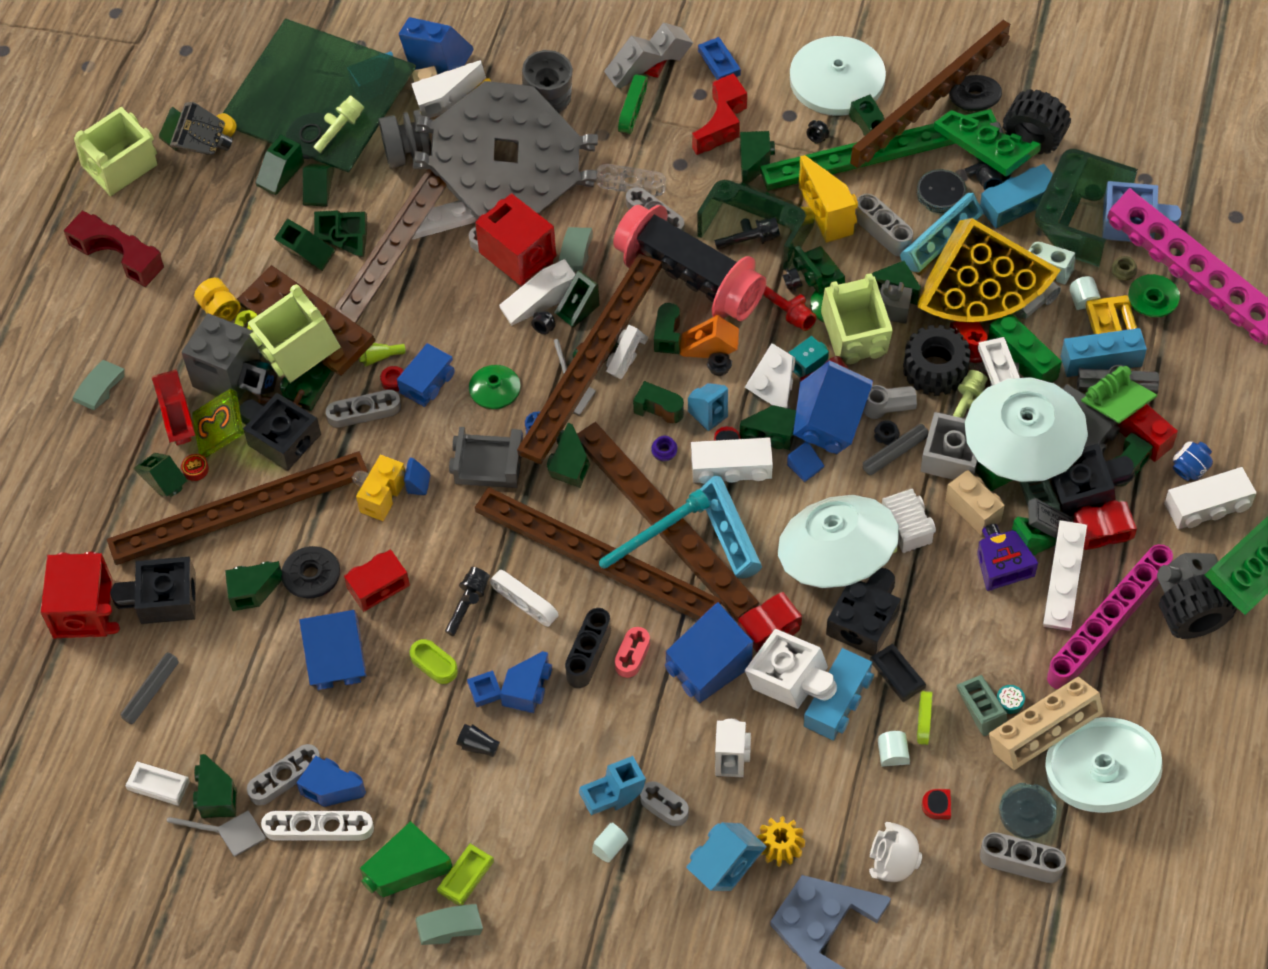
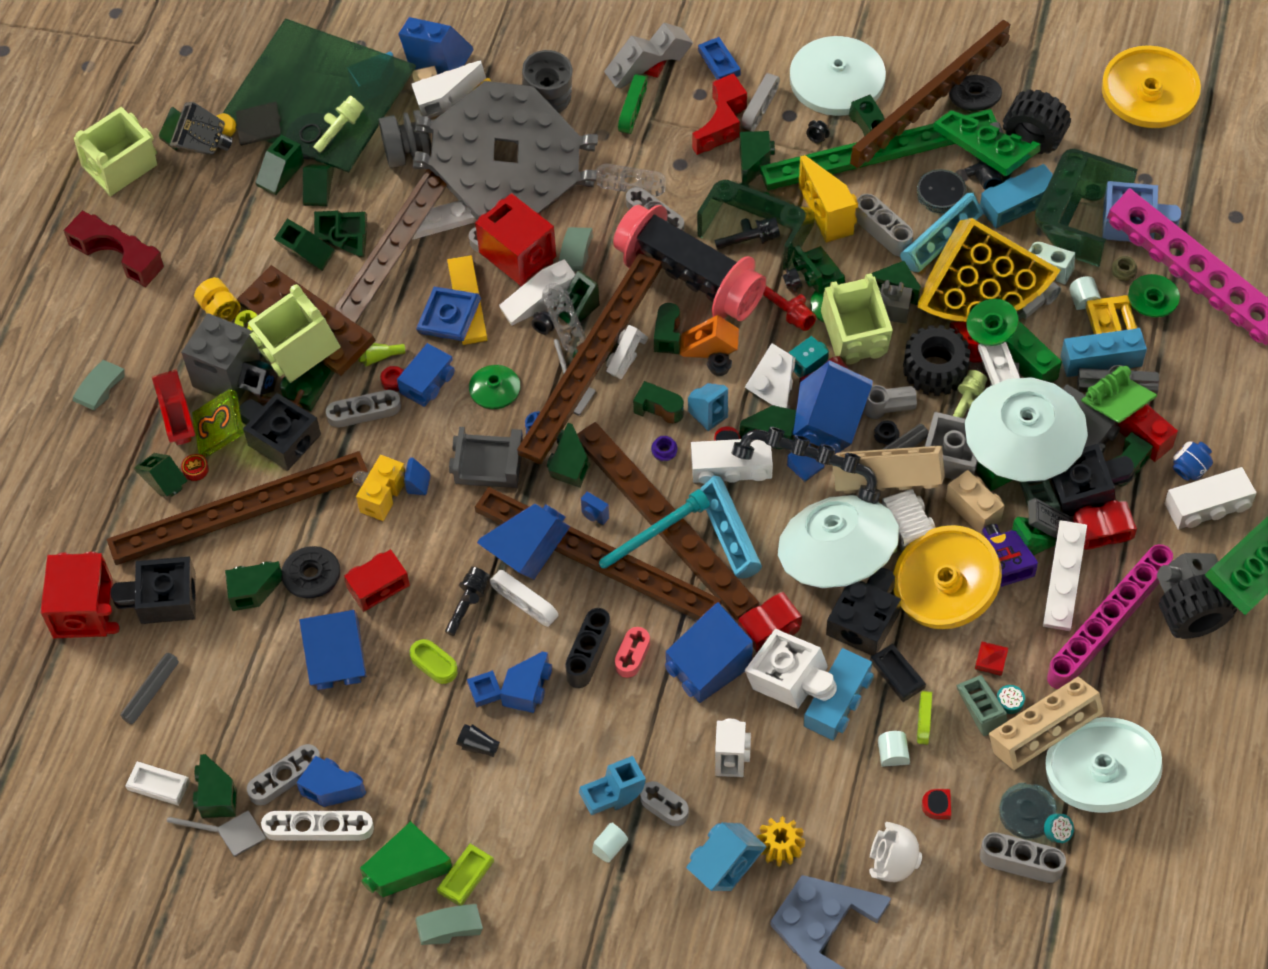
(258, 123): none -> clear smoke piece
(448, 313): none -> blue tile
(464, 279): none -> yellow tile
(527, 539): none -> blue slope
(563, 298): none -> clear beam
(594, 508): none -> blue plate
(760, 102): none -> light grey beam
(823, 455): none -> black bar
(895, 468): none -> tan brick
(947, 577): none -> yellow dish
(990, 313): none -> green dish
(991, 658): none -> red tile
(1058, 828): none -> tile
(1151, 86): none -> yellow dish

